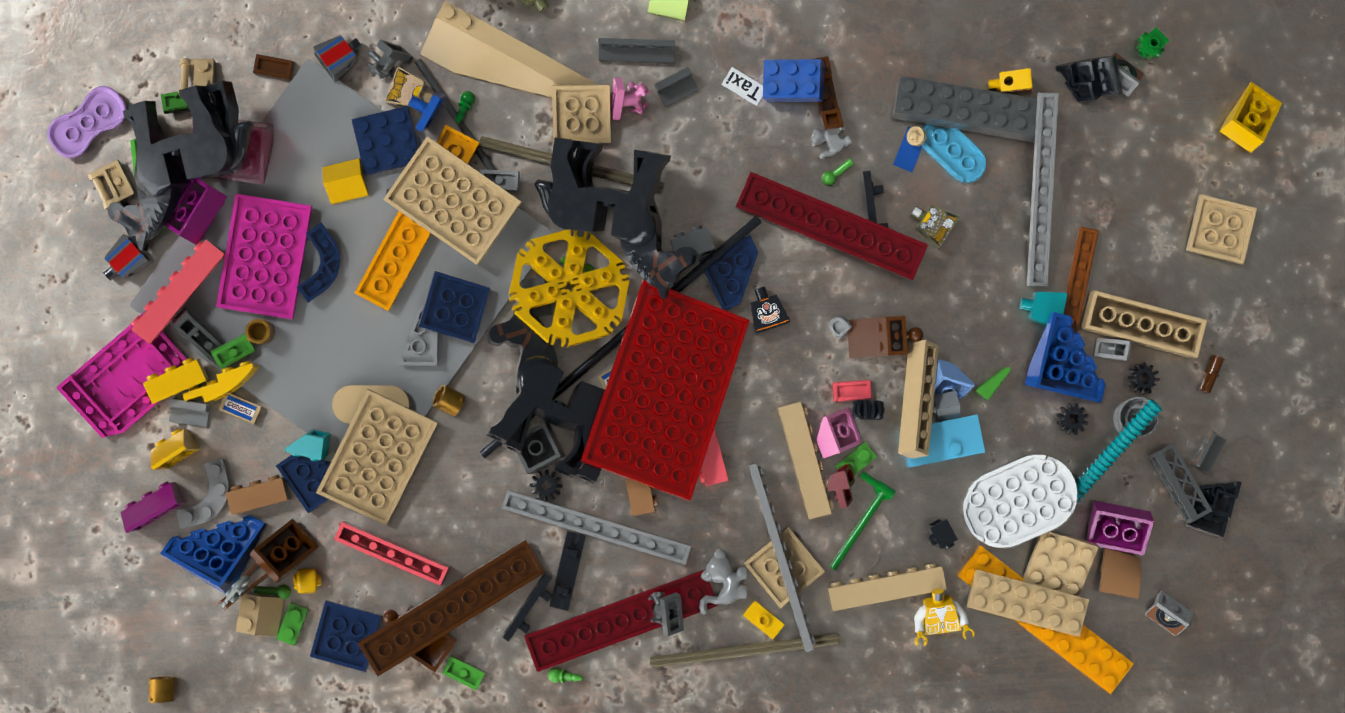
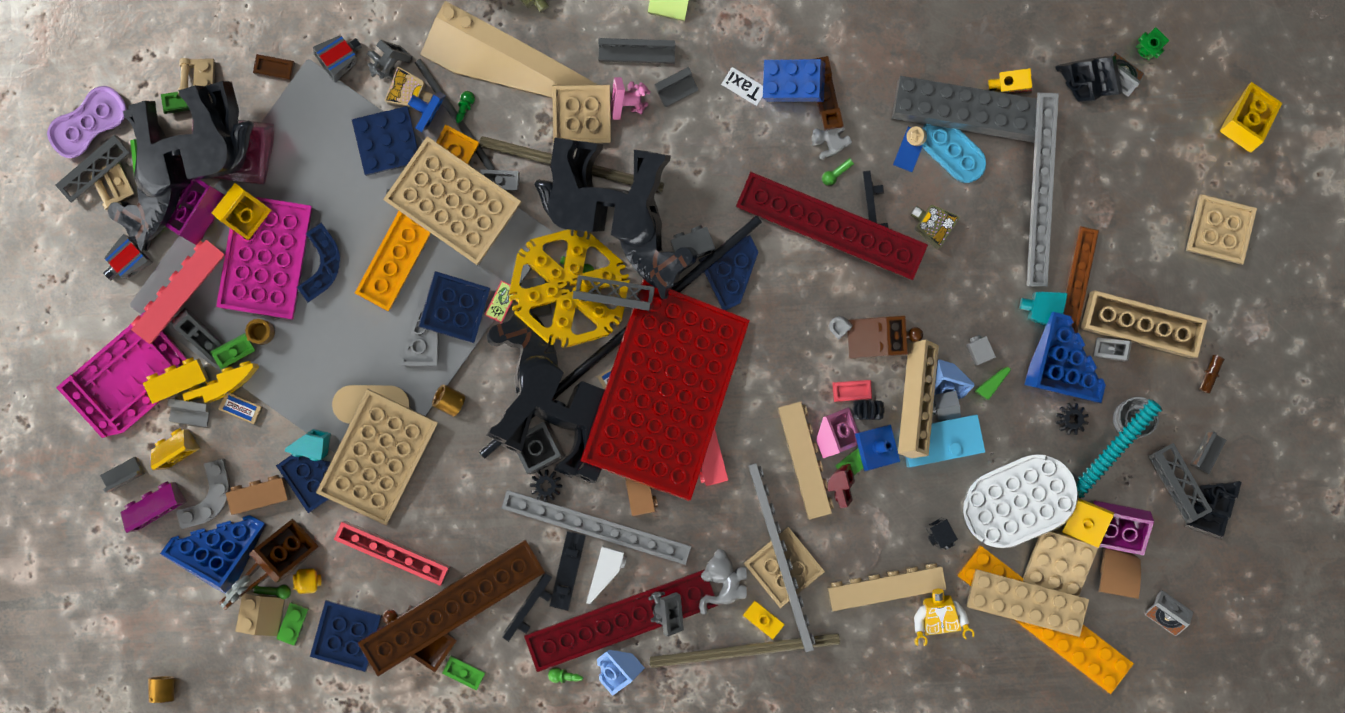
(89, 164): none -> dark grey fence
(122, 474): none -> dark grey panel
(241, 211): none -> yellow slope
(344, 181): yellow slope -> none
(500, 303): none -> tile
(607, 568): none -> white slope
(613, 300): none -> dark grey fence
(618, 669): none -> light blue slope
(767, 312): black torso -> none
(877, 447): none -> blue tile
(883, 492): green bar -> none
(980, 349): none -> light grey brick
(1088, 523): none -> yellow plate
(1145, 372): black gear -> none

